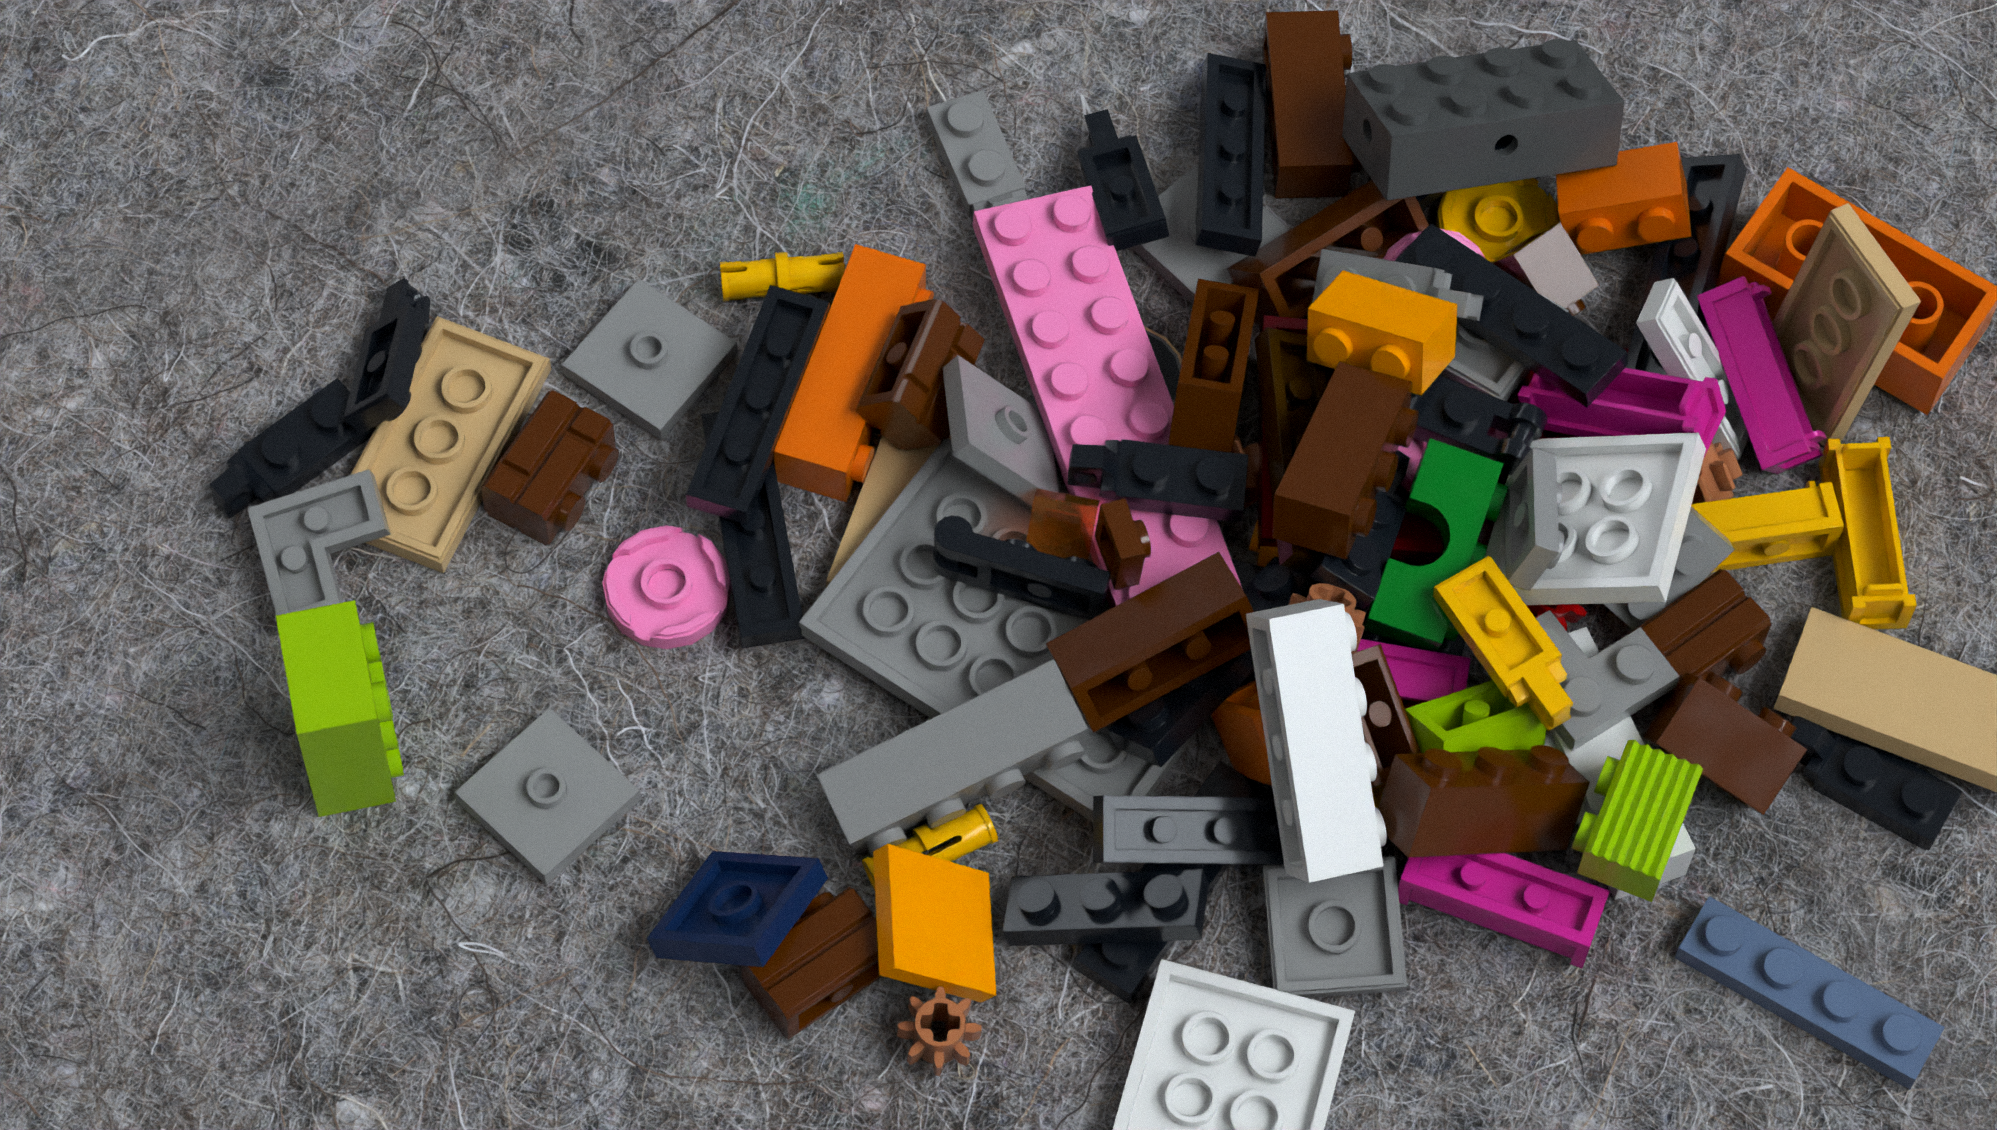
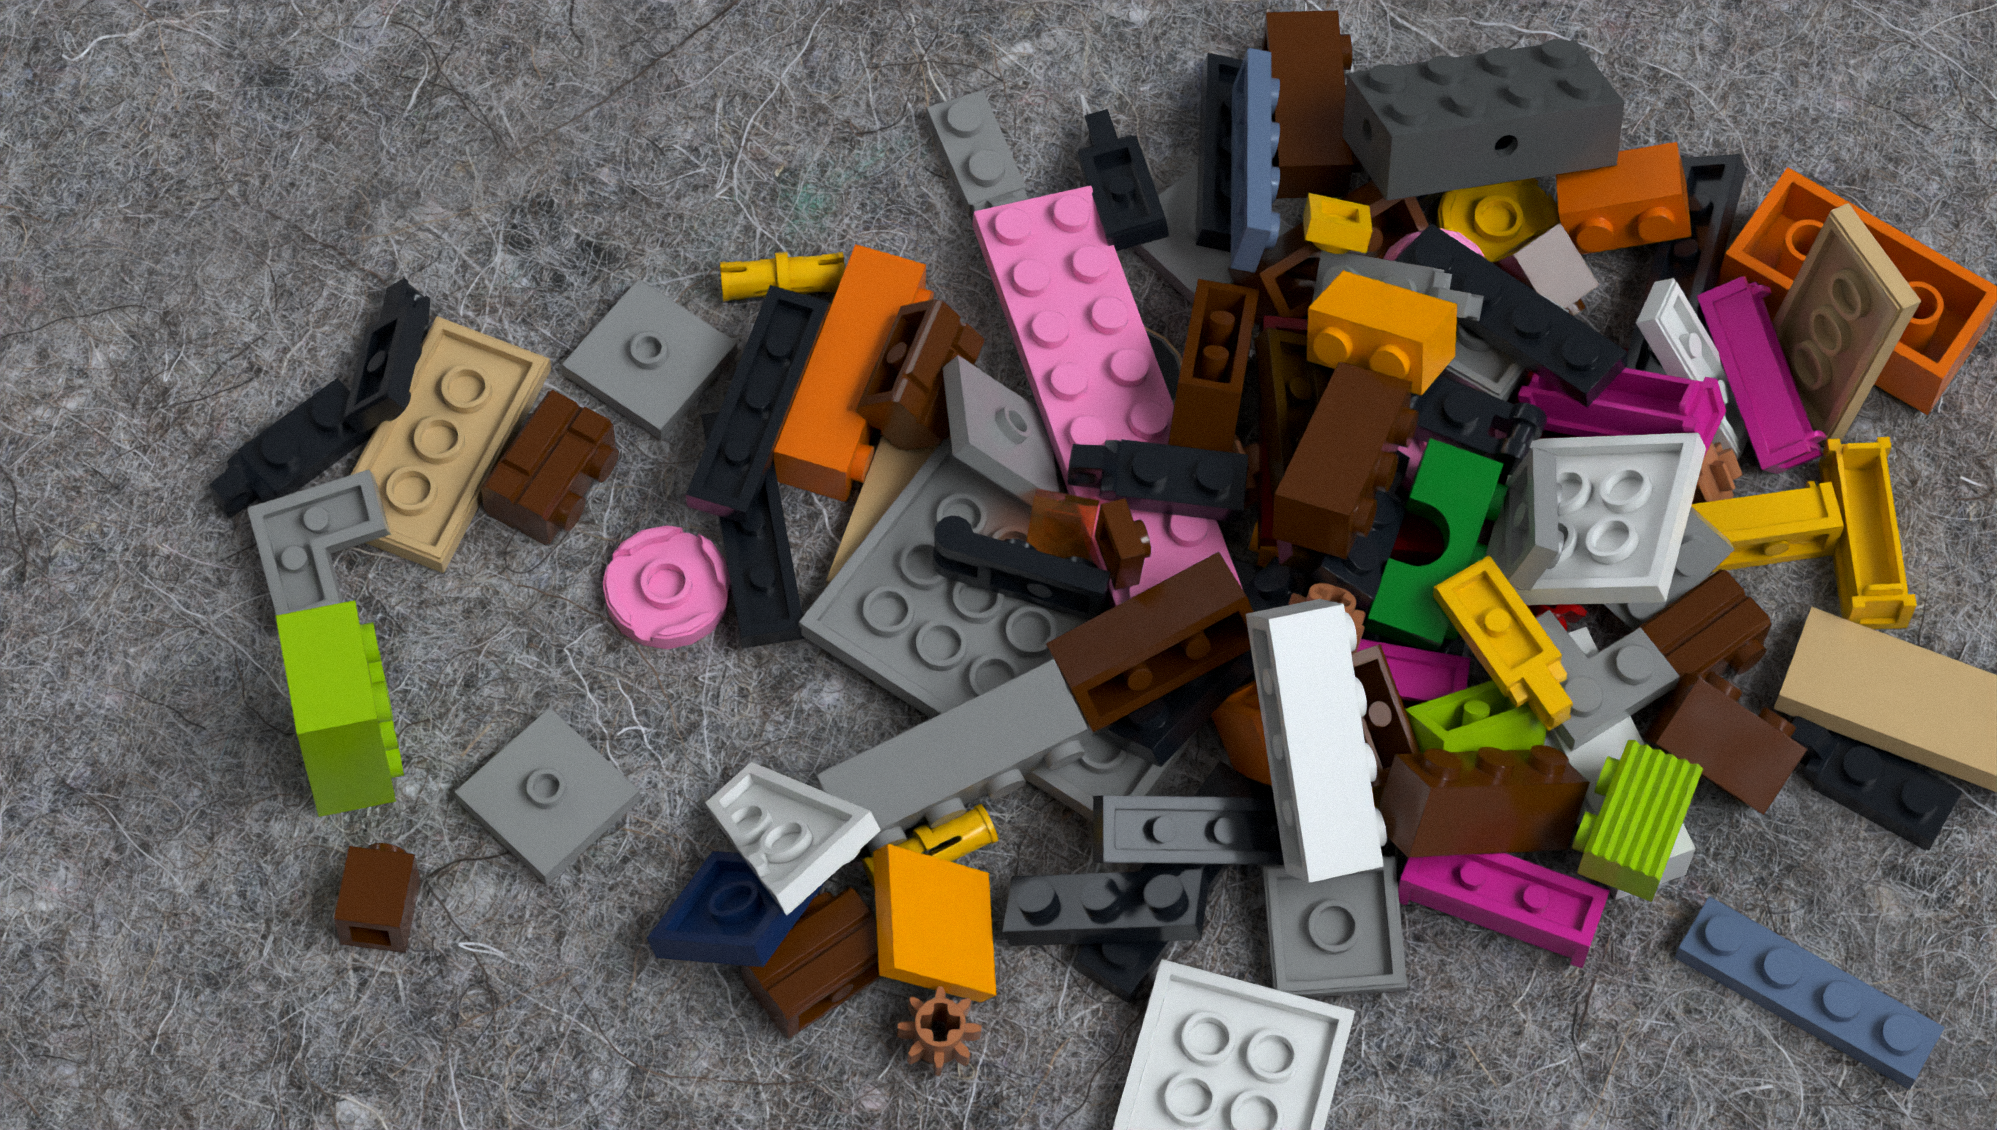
(377, 898): none -> reddish brown brick
(789, 831): none -> white wing
(1252, 150): none -> sand blue plate
(1336, 224): none -> yellow plate

